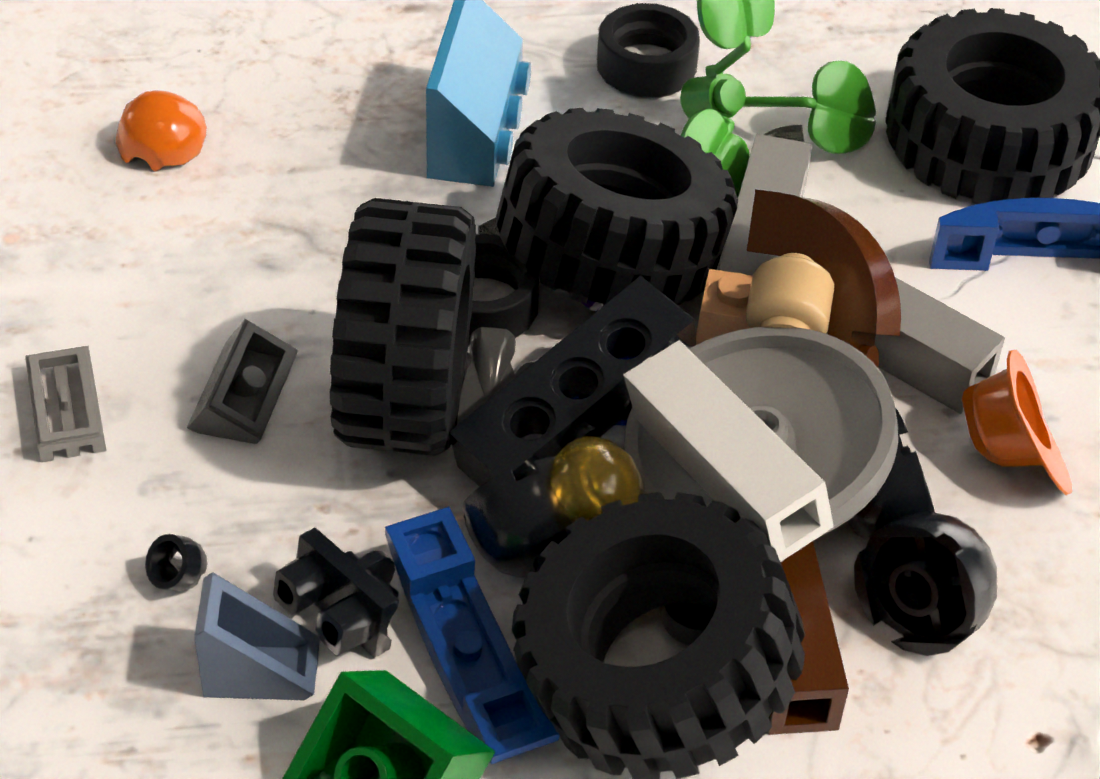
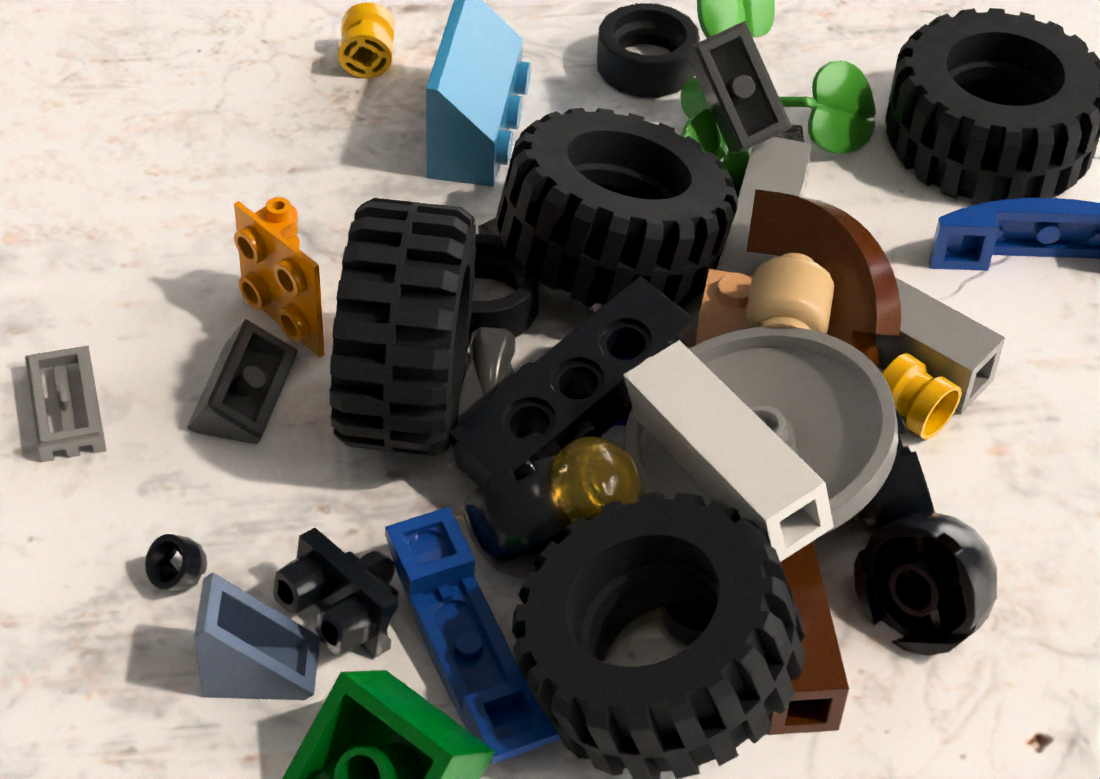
(160, 130): orange hair -> none
(277, 273): none -> light orange hinge
(366, 40): none -> yellow wheel
(738, 88): none -> dark grey slope
(919, 397): none -> yellow wheel
(1010, 424): orange piece -> none

